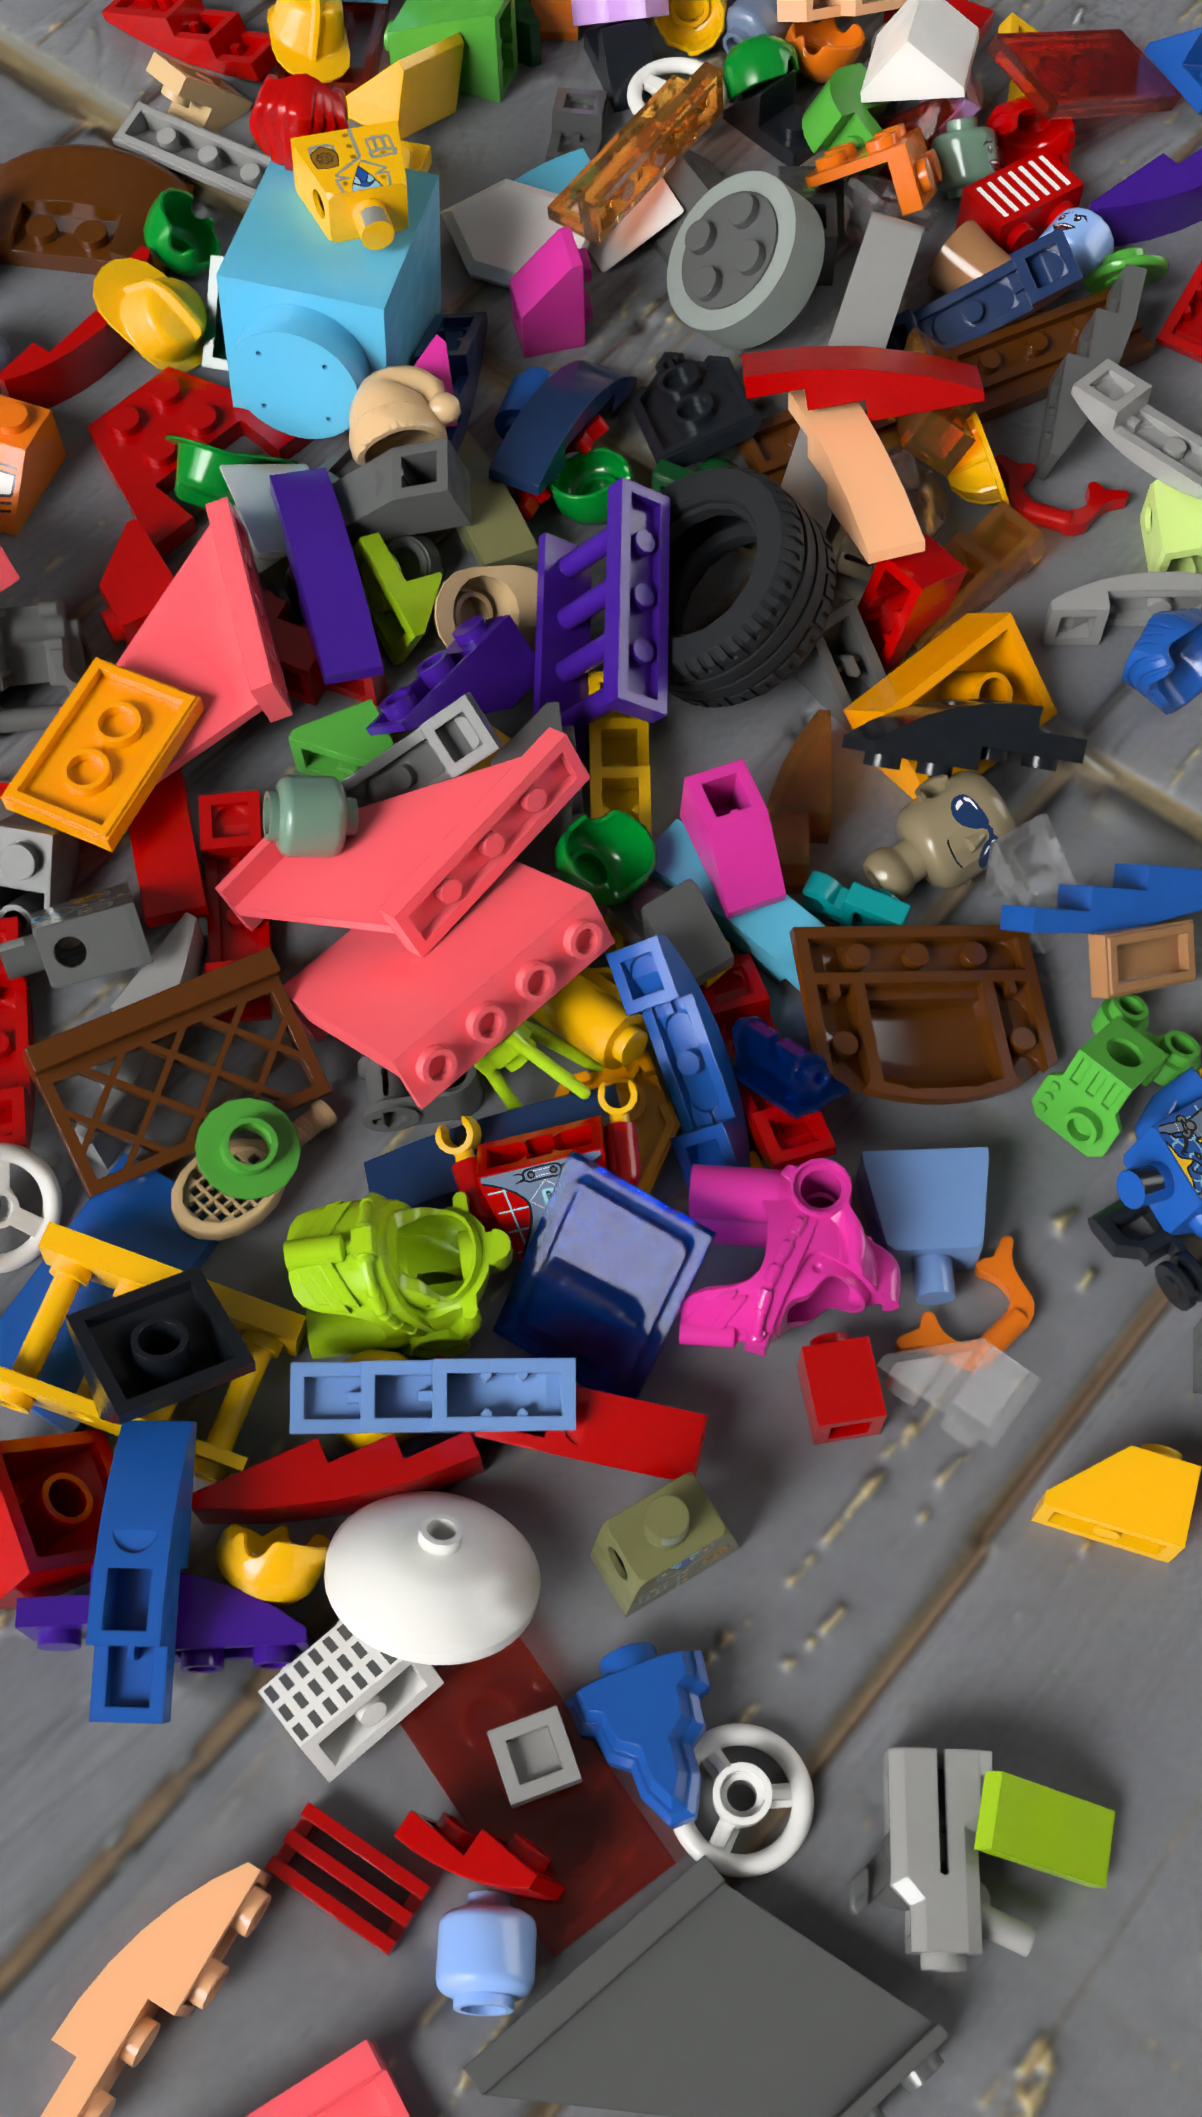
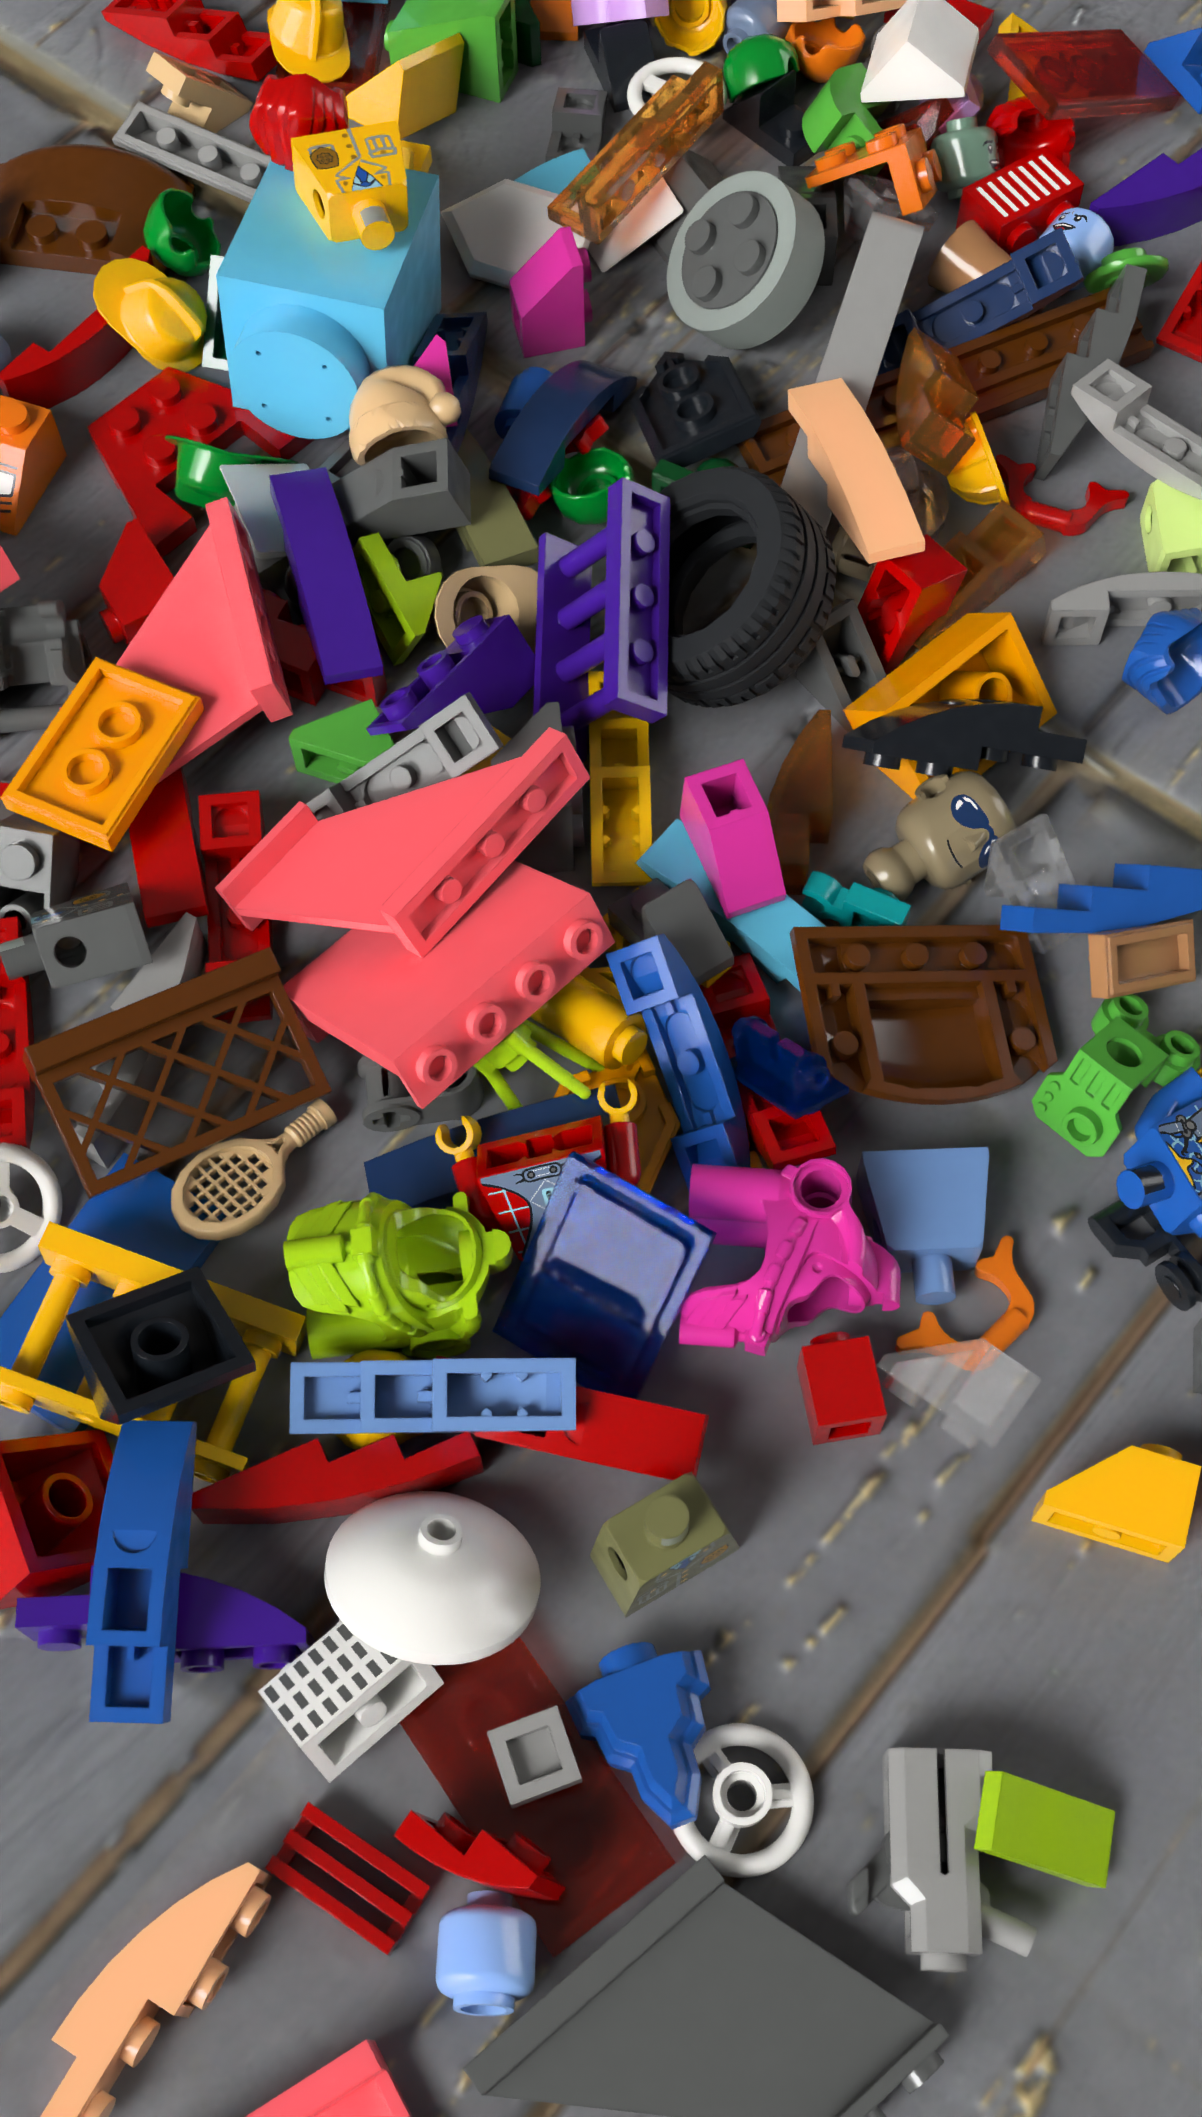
(242, 1179): bright green piece -> none
(271, 1564): yellow hair -> none
(309, 816): sand green head -> none
(606, 856): green hair -> none
(887, 379): red slope -> none

